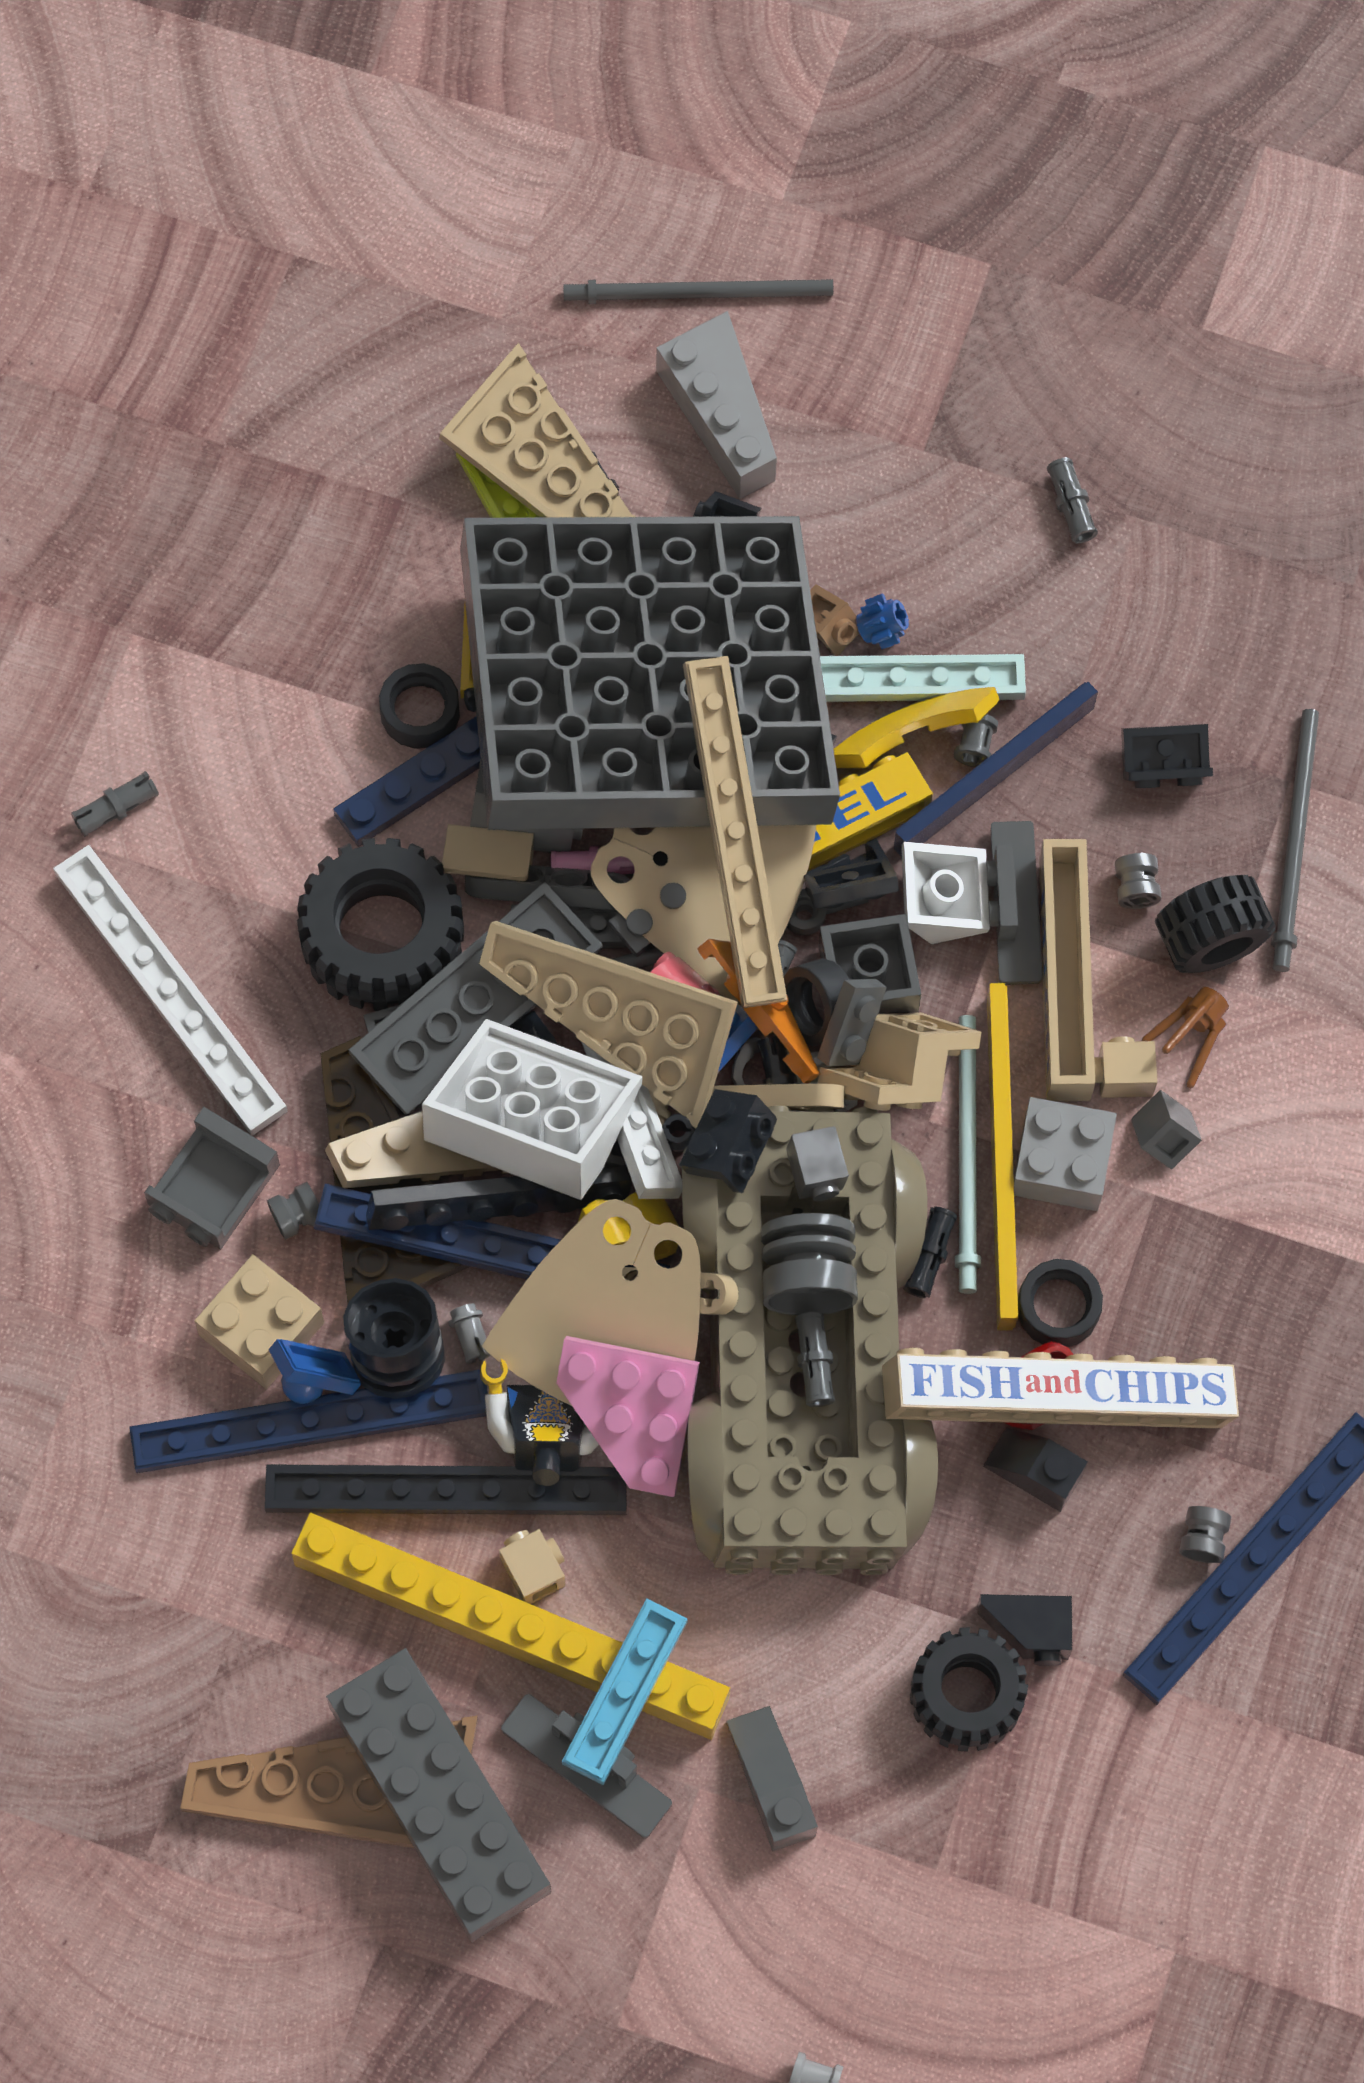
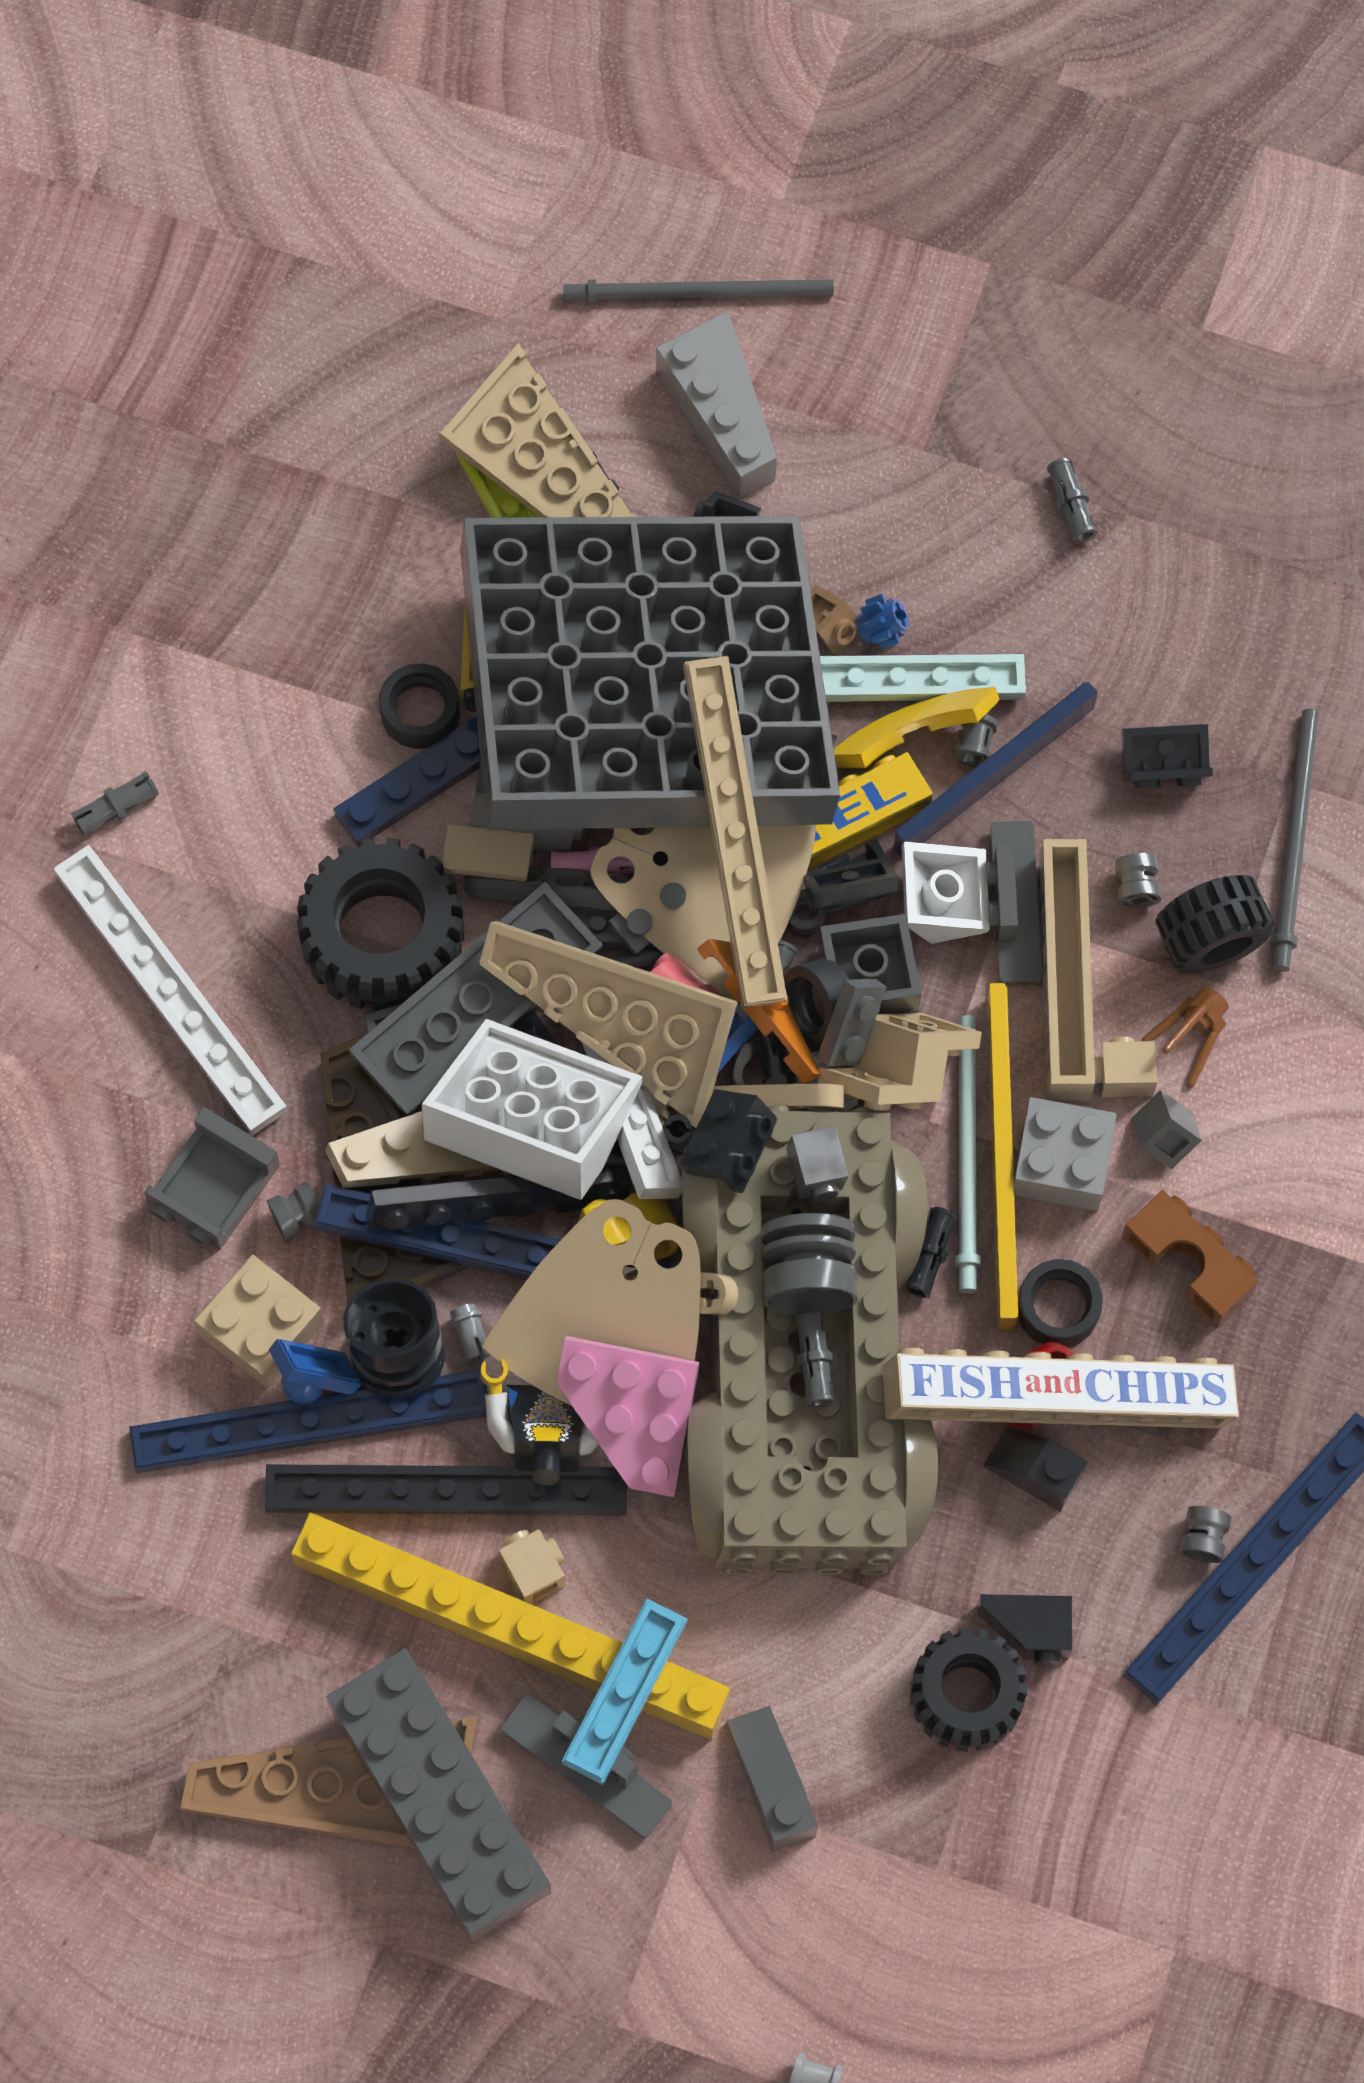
(1168, 1228): none -> dark orange arch

